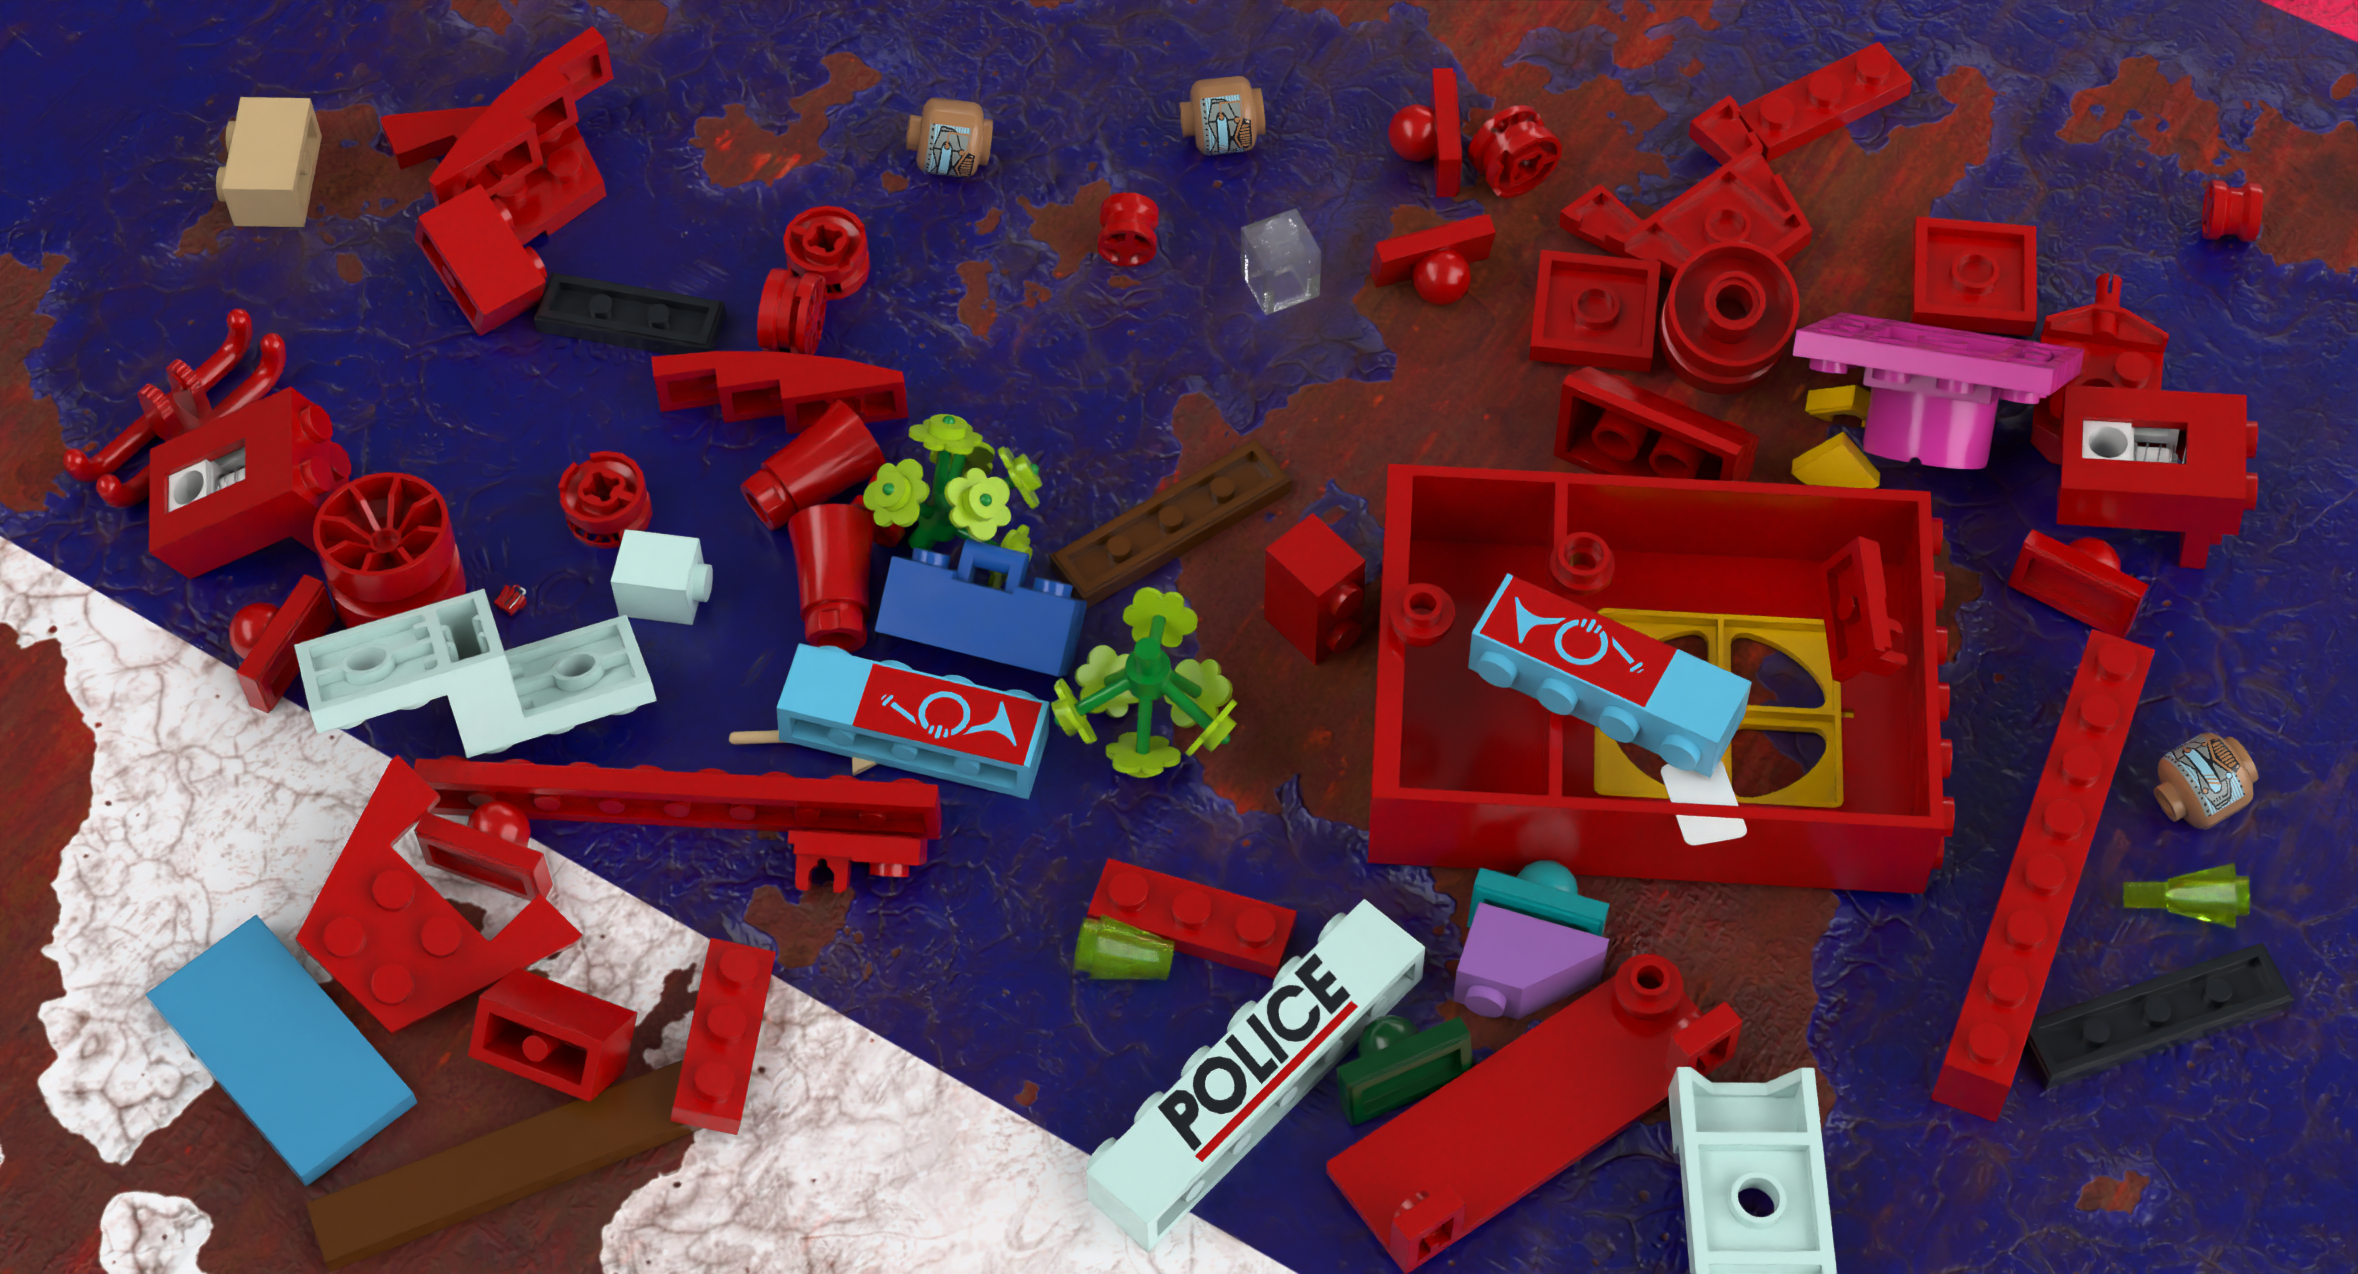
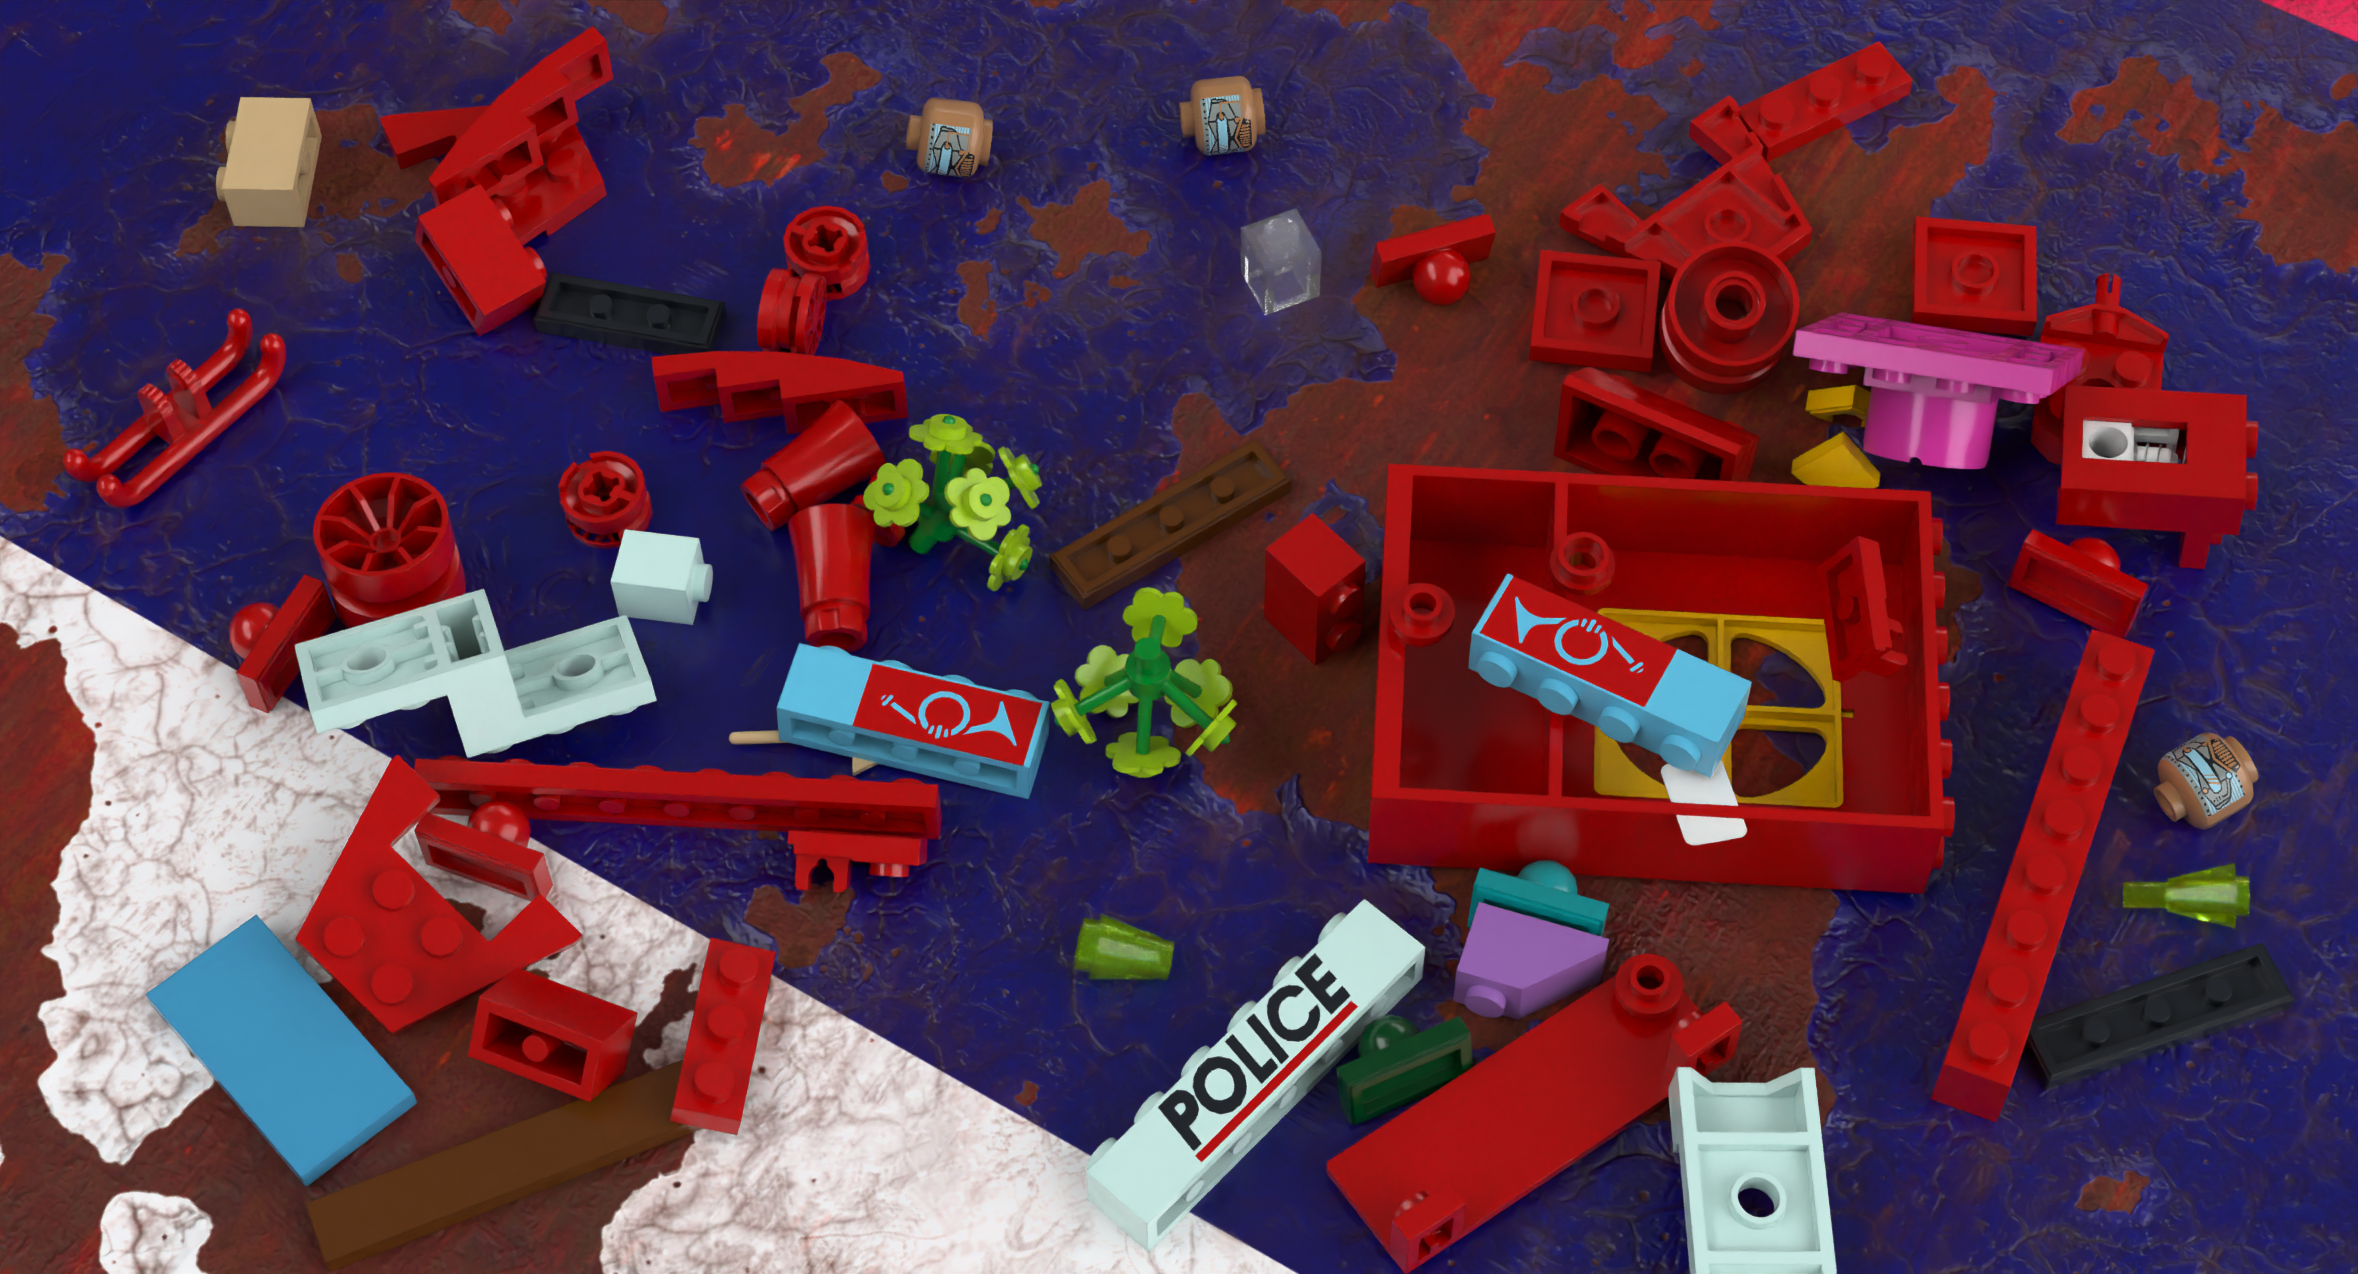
(243, 483): red brick -> none
(511, 601): red piece -> none
(1009, 625): blue piece -> none
(1128, 229): red wheel -> none
(1197, 917): red plate -> none
(1433, 131): red tile -> none
(1516, 154): red wheel -> none
(2232, 210): red wheel -> none

